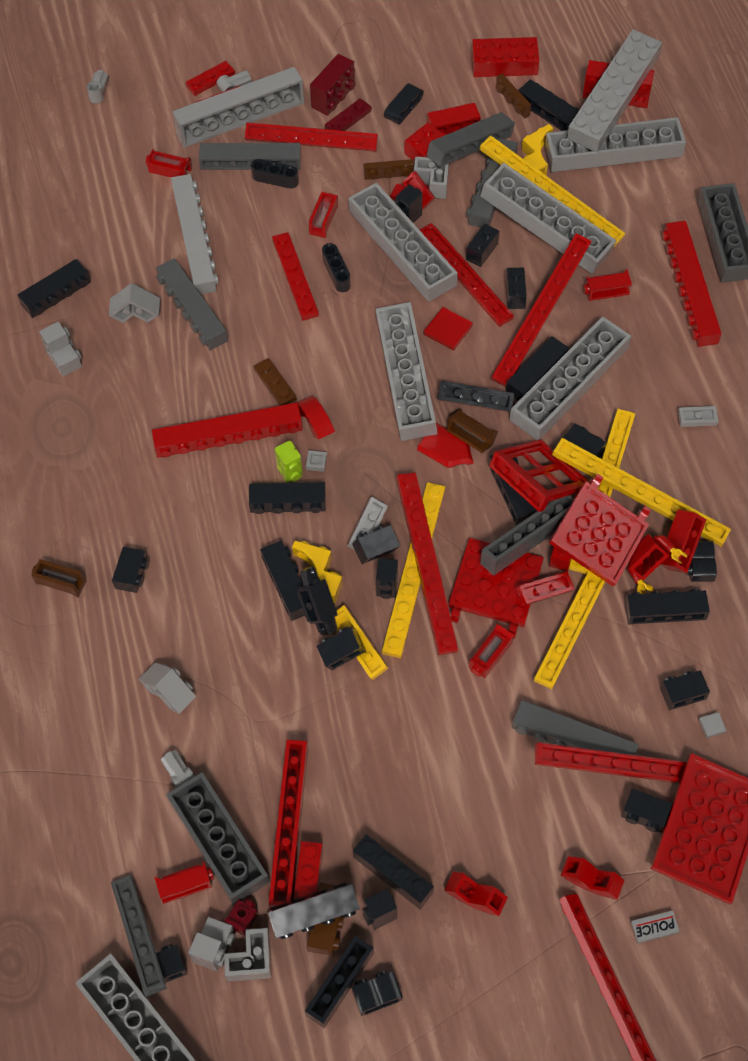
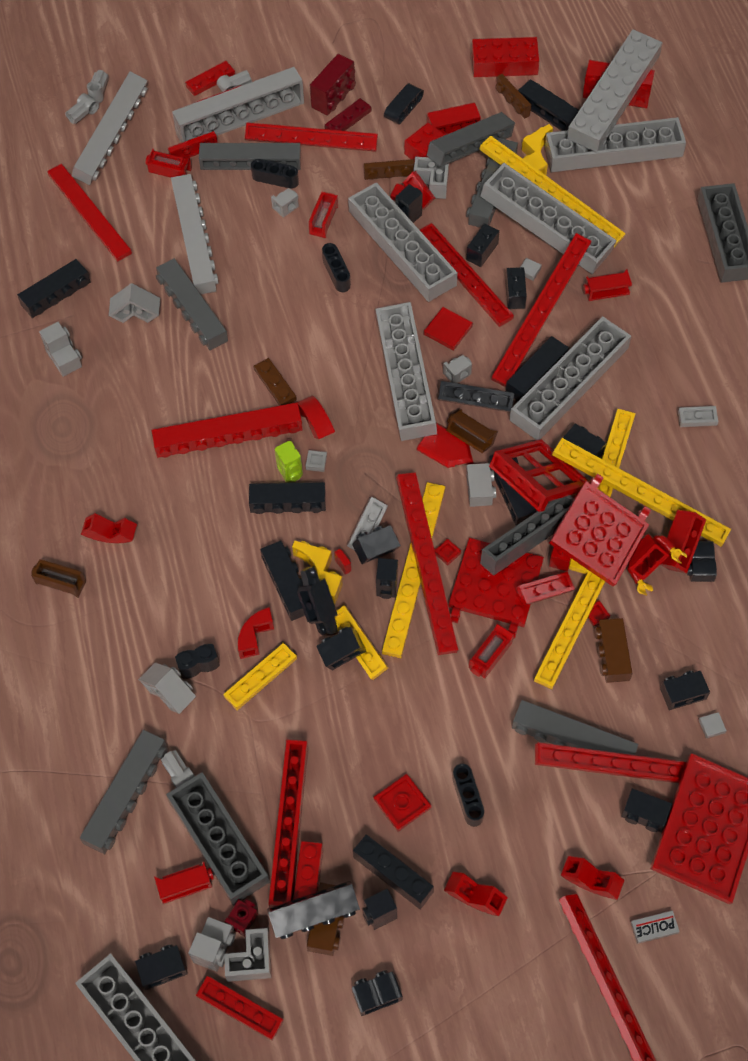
(84, 105): none -> light grey piece
(89, 212): none -> red tile
(106, 531): none -> red brick
(109, 128): none -> light grey brick
(123, 792): none -> dark grey brick
(130, 570): black brick -> none
(138, 936): dark grey tile -> none
(192, 146): none -> red plate
(196, 661): none -> black brick
(239, 1008): none -> red plate
(257, 623): none -> red brick
(260, 676): none -> yellow plate
(285, 202): none -> light grey brick
(295, 276): red plate -> none
(339, 982): black brick -> none
(342, 560): none -> red tile
(402, 802): none -> red tile
(447, 552): none -> red tile
(457, 369): none -> light grey brick
(468, 804): none -> black beam
(480, 484): none -> light grey brick
(531, 268): none -> light grey tile
(598, 613): none -> red tile
(613, 650): none -> reddish brown brick
(667, 607): black brick -> none
(691, 284): red brick -> none

